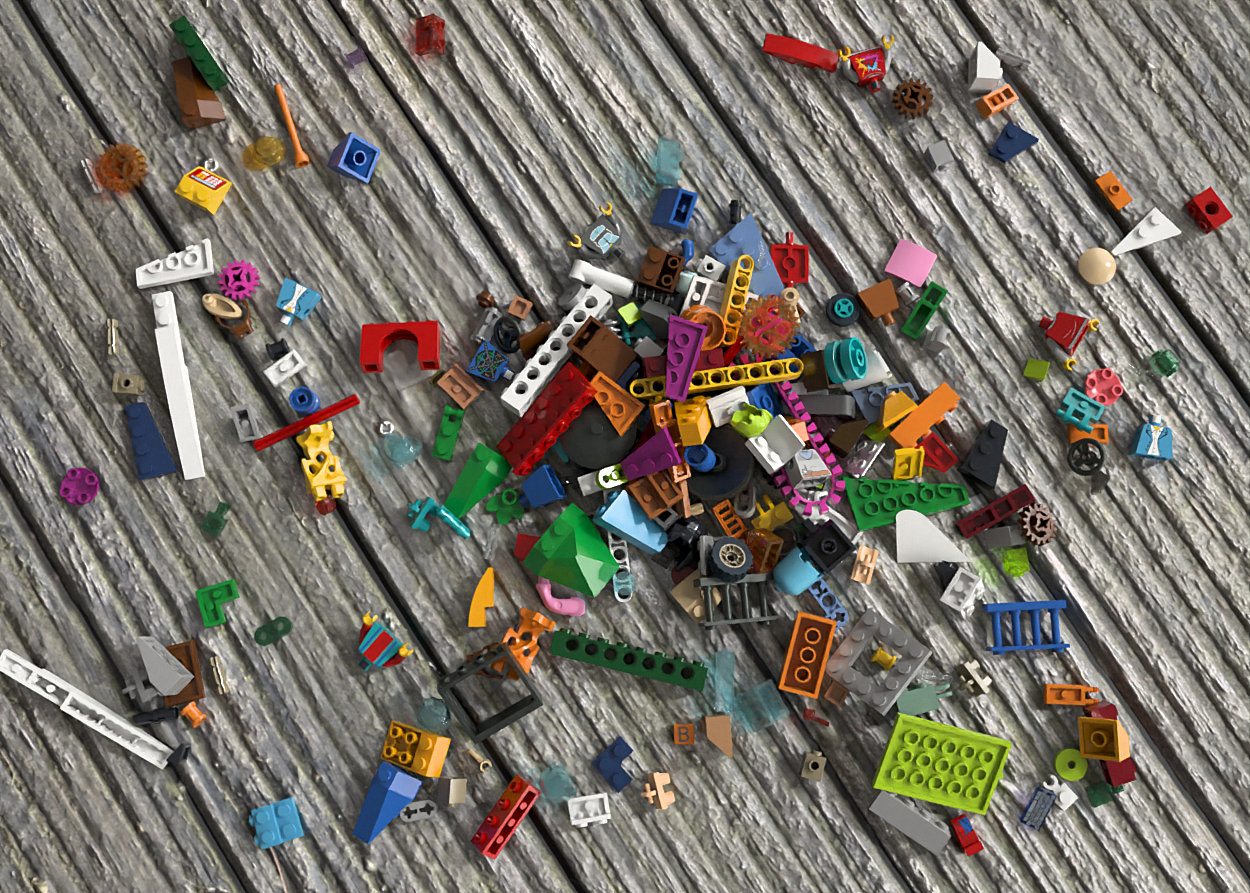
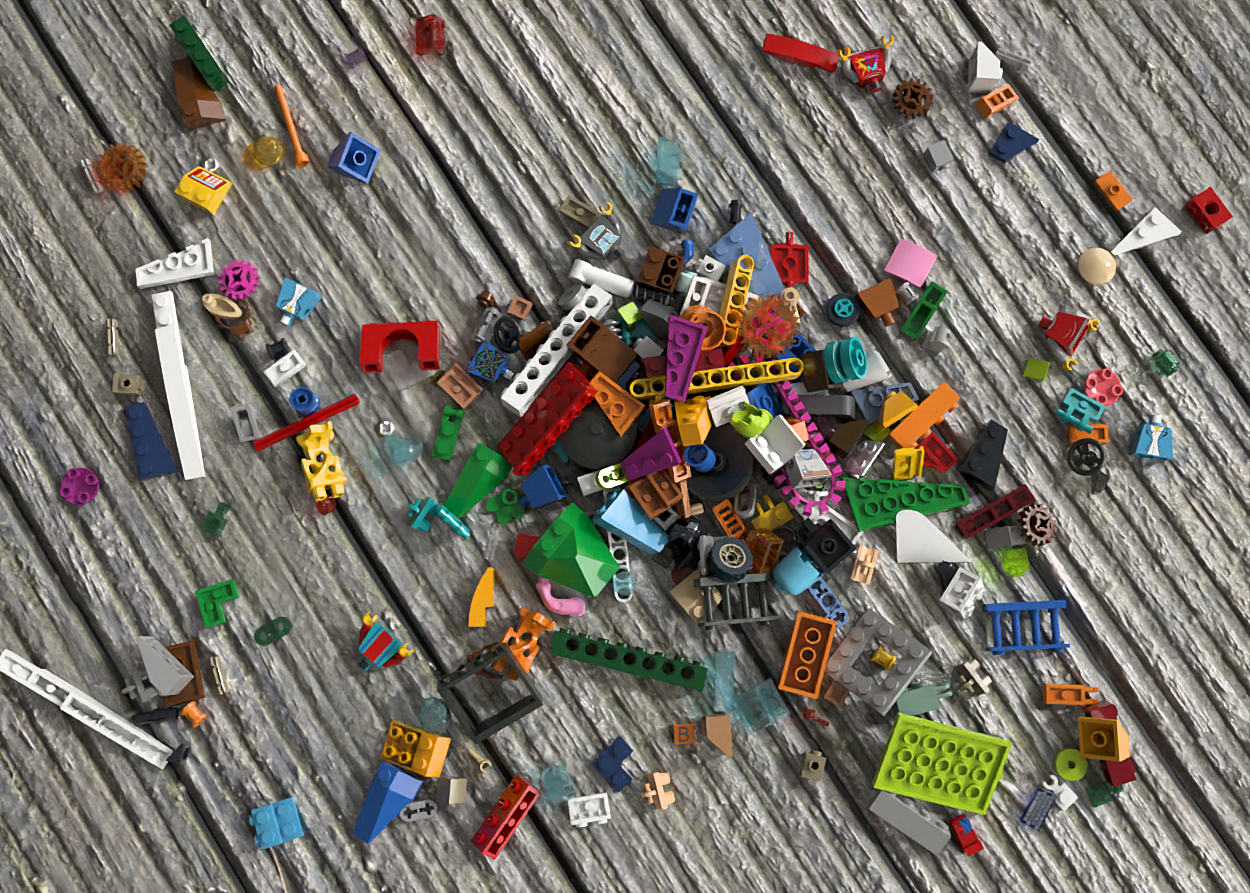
(579, 212): none -> dark tan plate

